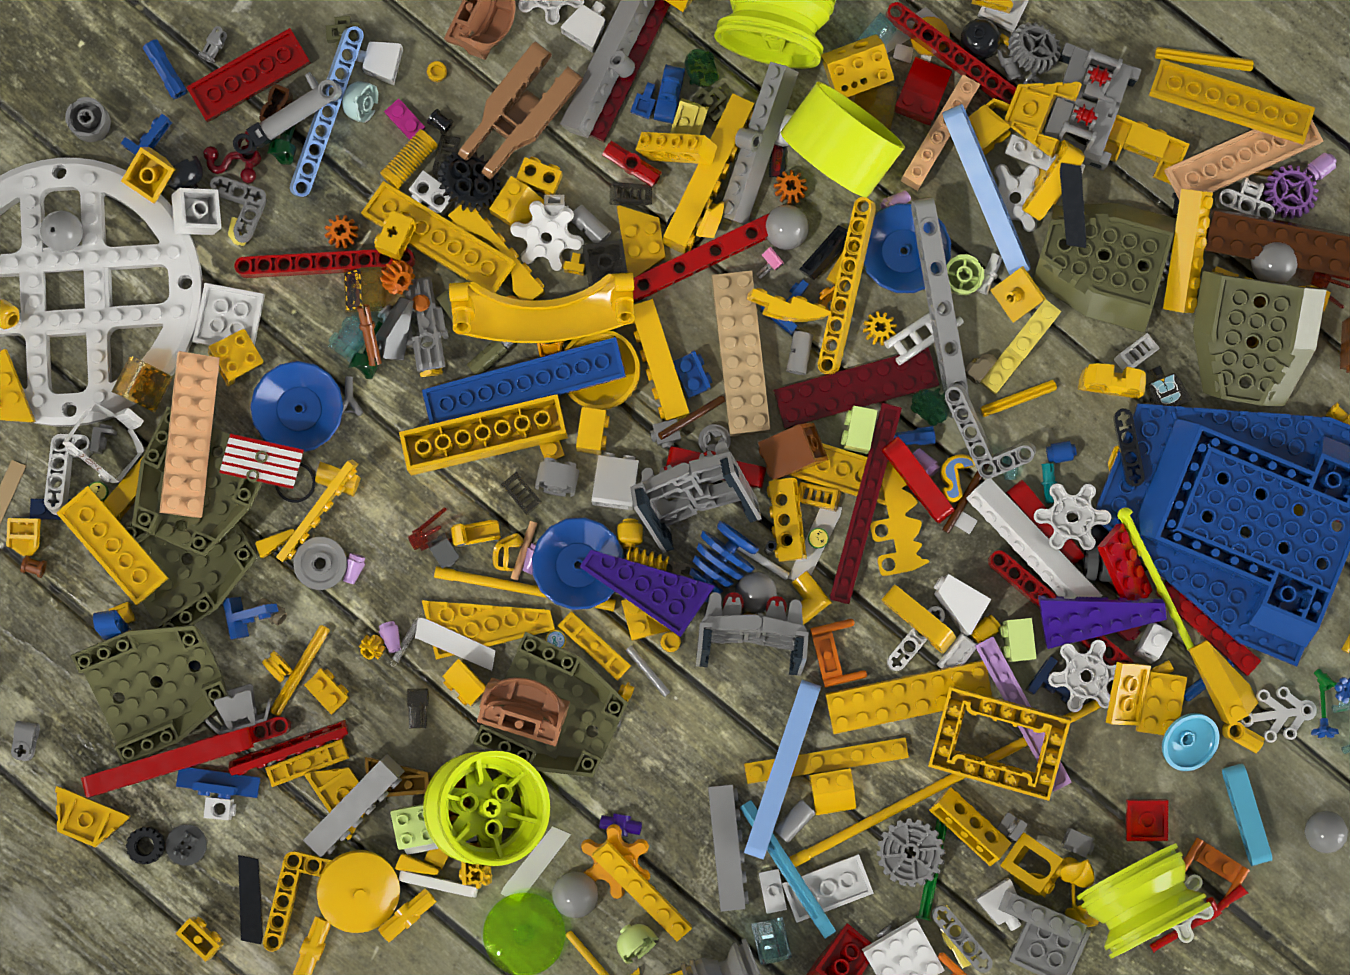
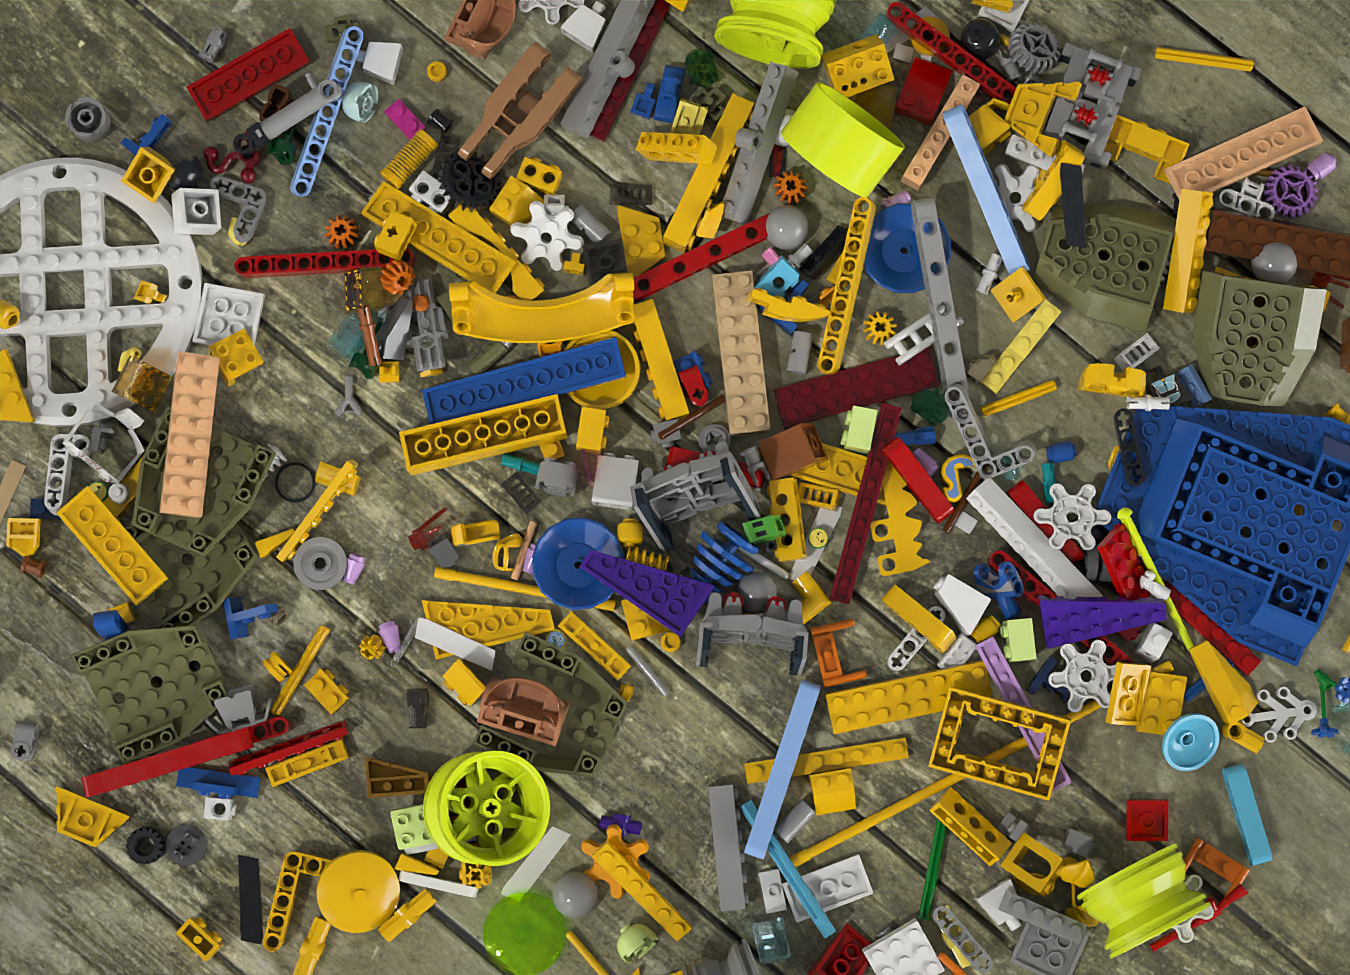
(61, 231): light grey piece -> none
(119, 493): none -> white piece
(134, 352): none -> light yellow arm
(147, 292): none -> yellow plate
(164, 68): blue axle -> none
(278, 470): white sticker -> none
(293, 386): blue dish -> none
(333, 786): yellow wing -> none
(354, 805): light grey brick -> none
(389, 372): none -> yellow tile
(520, 464): none -> teal axle
(587, 469): none -> clear pink piece
(621, 156): red piece -> none
(693, 382): none -> red piece
(754, 463): none -> light grey piece
(764, 529): none -> bright green slope
(782, 269): none -> medium azure brick
(799, 256): none -> white pin
(920, 866): light grey piece -> none
(964, 274): yellowish green cylinder -> none
(1002, 587): none -> blue connector
(1147, 403): none -> white pin
(1156, 589): none -> white arm
(1194, 386): none -> medium blue plate
(1232, 101): yellow plate -> none
(1326, 832): light grey piece -> none

